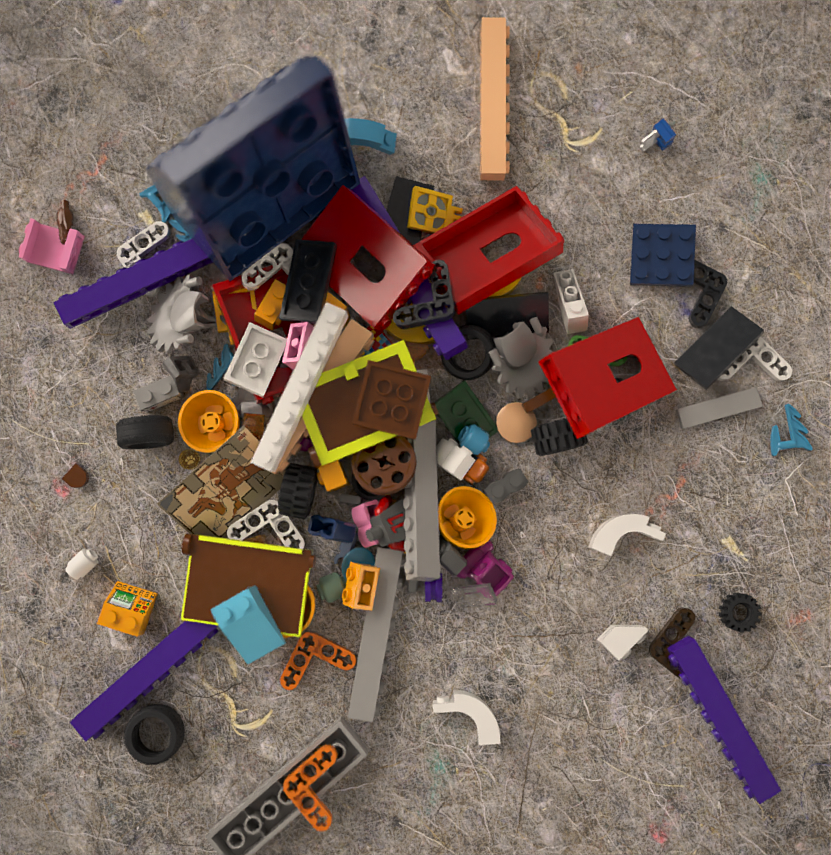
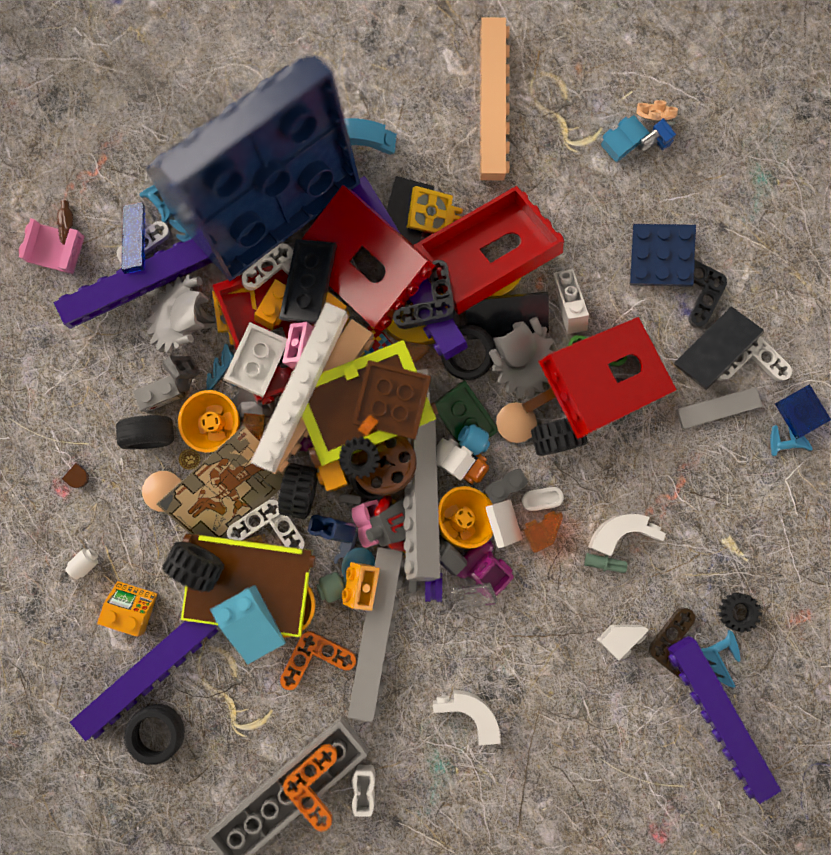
(133, 238): none -> clear blue tile
(157, 487): none -> light nougat dish
(193, 566): none -> black tyre
(359, 470): none -> black tyre
(364, 791): none -> white brick
(368, 425): none -> orange axle
(504, 523): none -> white tile
(542, 499): none -> white tile
(542, 533): none -> clear orange slope
(605, 563): none -> sand green axle
(624, 138): none -> dark azure brick
(656, 111): none -> light nougat dish
(711, 654): none -> dark azure piece
(802, 411): none -> clear blue tile

